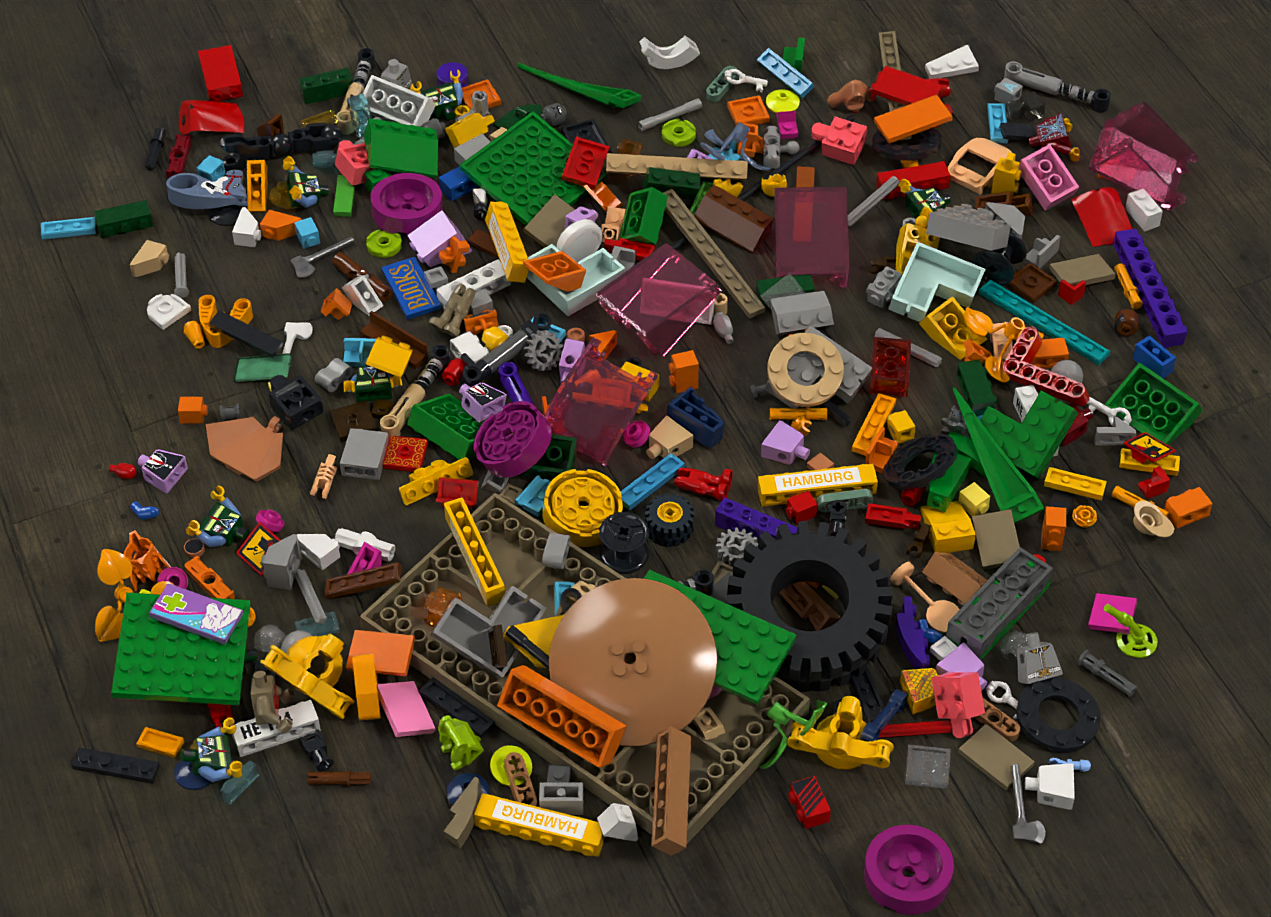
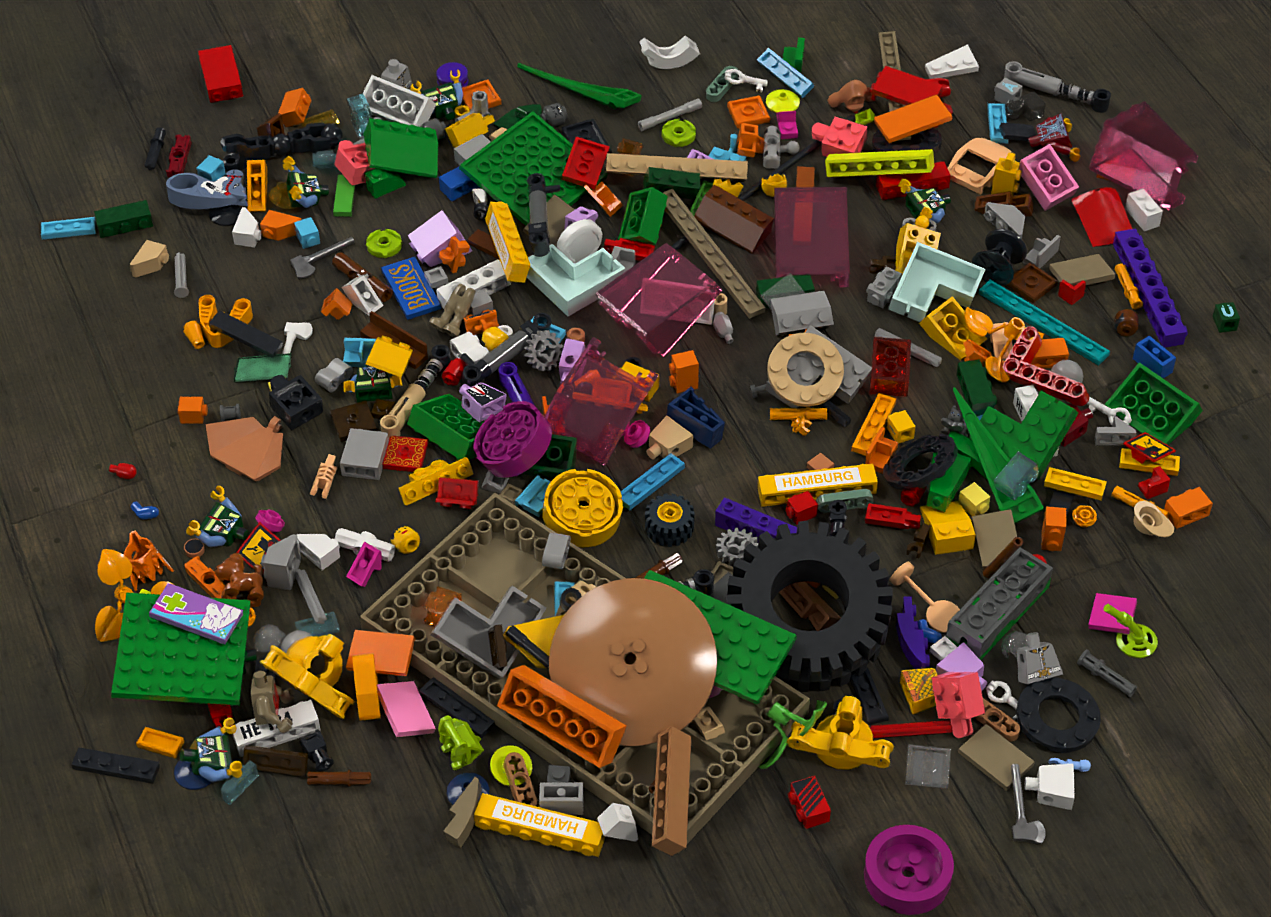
(163, 469): torso -> none
(166, 309): white tile -> none
(175, 576): dark pink plate -> none
(210, 117): red piece -> none
(237, 581): none -> dark orange animal
(276, 760): none -> dark brown plate
(294, 107): none -> orange brick
(325, 85): dark green brick -> none
(363, 580): reddish brown tile -> none
(366, 63): piece -> none
(405, 539): none -> yellow head
(408, 192): magenta brick -> none
(474, 551): yellow brick -> none
(538, 226): none -> black piece
(557, 270): orange slope -> none
(608, 341): orange slope -> none
(613, 223): light nougat slope -> none
(624, 542): black piece -> none
(664, 566): none -> reddish brown axle
(699, 481): red piece -> none
(738, 135): sand blue plant -> none
(784, 444): lavender torso -> none
(864, 117): none -> lime slope
(872, 200): light grey axle -> none
(880, 163): none -> neon yellow brick
(896, 704): dark blue piece -> none
(953, 576): medium nougat slope -> none
(969, 227): light grey piece -> none
(1004, 555): none -> reddish brown piece
(1016, 476): none -> clear light blue brick
(1226, 317): none -> dark green brick

